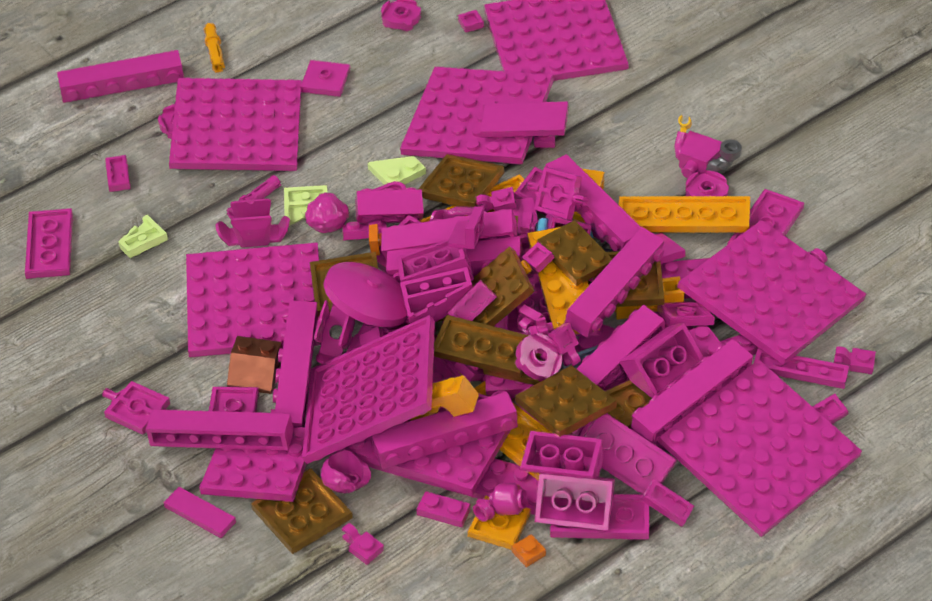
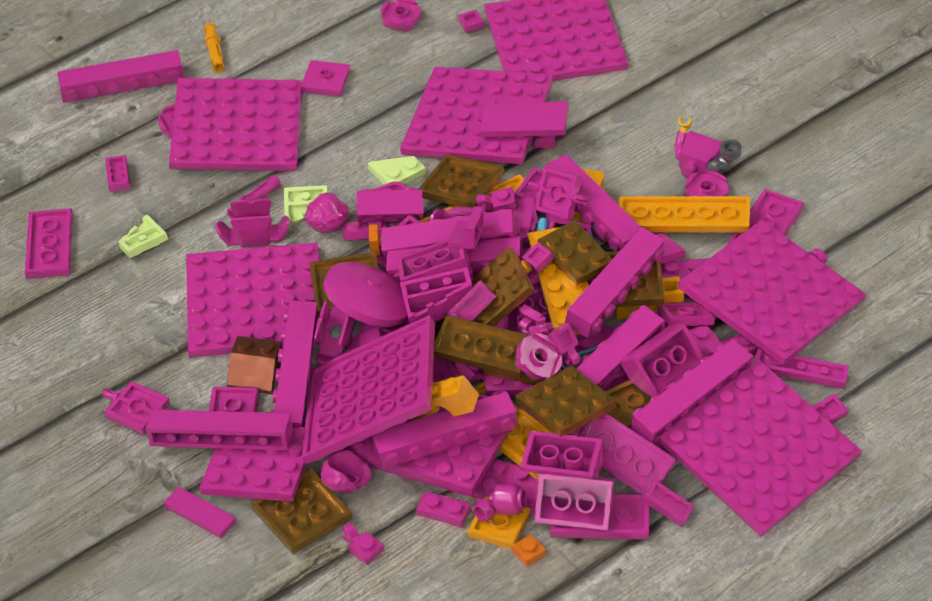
(859, 360): dark pink plate -> none

